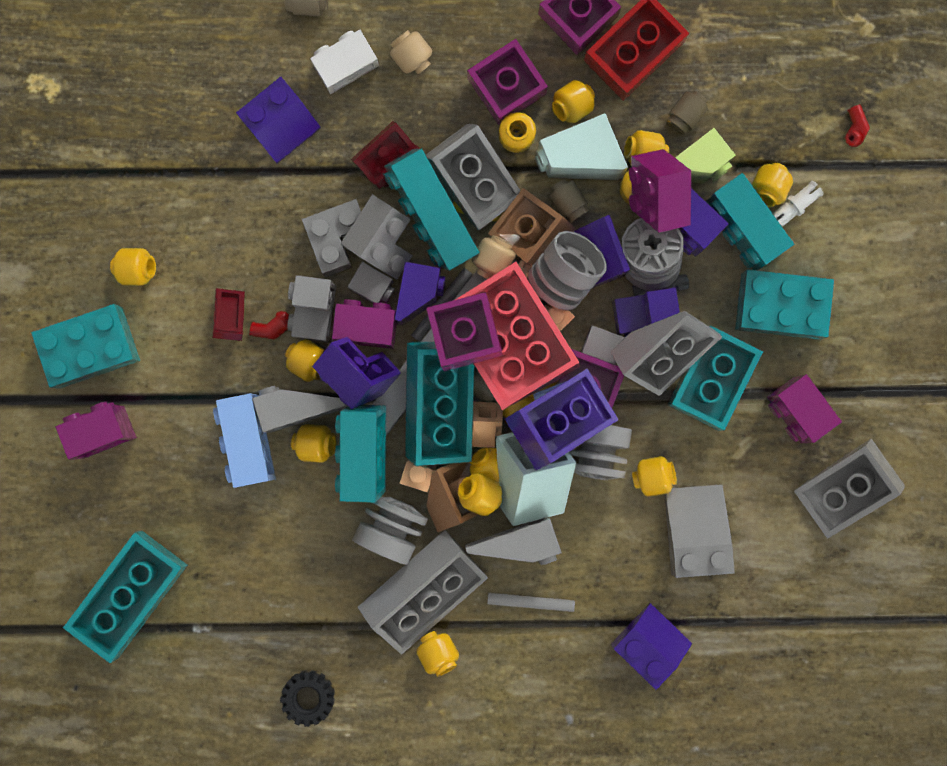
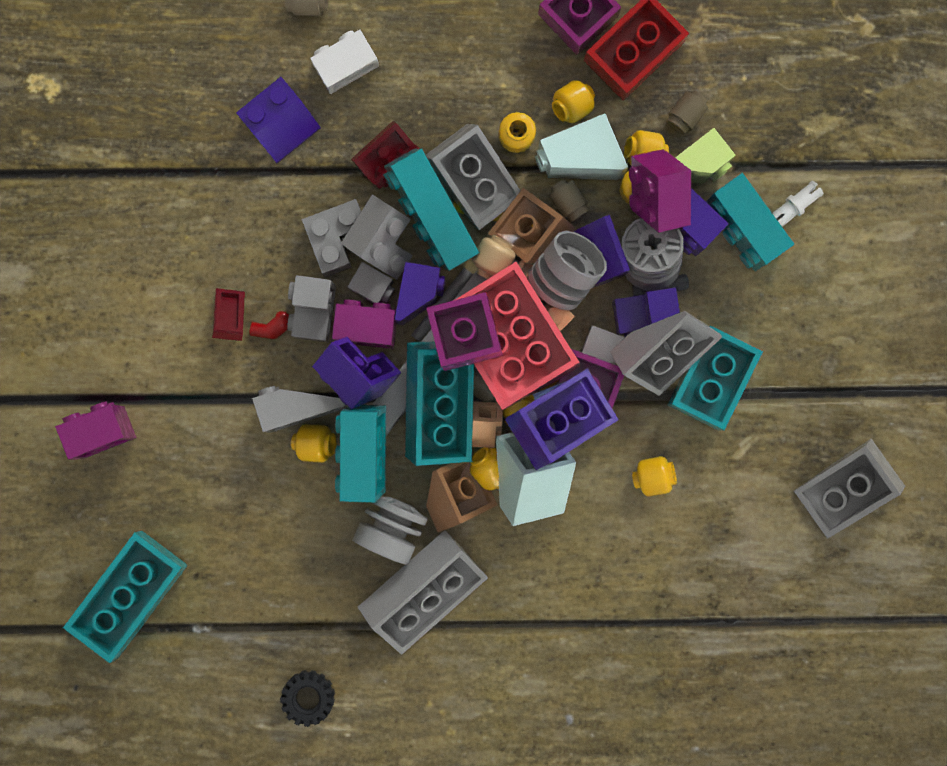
(85, 346): teal brick -> none
(133, 266): yellow head -> none
(243, 441): light blue brick -> none
(302, 357): yellow head -> none
(411, 52): tan head -> none
(417, 476): light nougat brick -> none
(437, 653): yellow head -> none
(480, 494): yellow head -> none
(507, 81): magenta brick -> none
(526, 543): light grey slope -> none
(531, 602): light grey bar -> none
(599, 456): light grey wheel -> none
(652, 646): dark purple slope -> none
(698, 532): light grey slope -> none
(773, 183): yellow head -> none
(784, 304): teal brick -> none
(803, 410): magenta brick -> none
(859, 127): red arm -> none

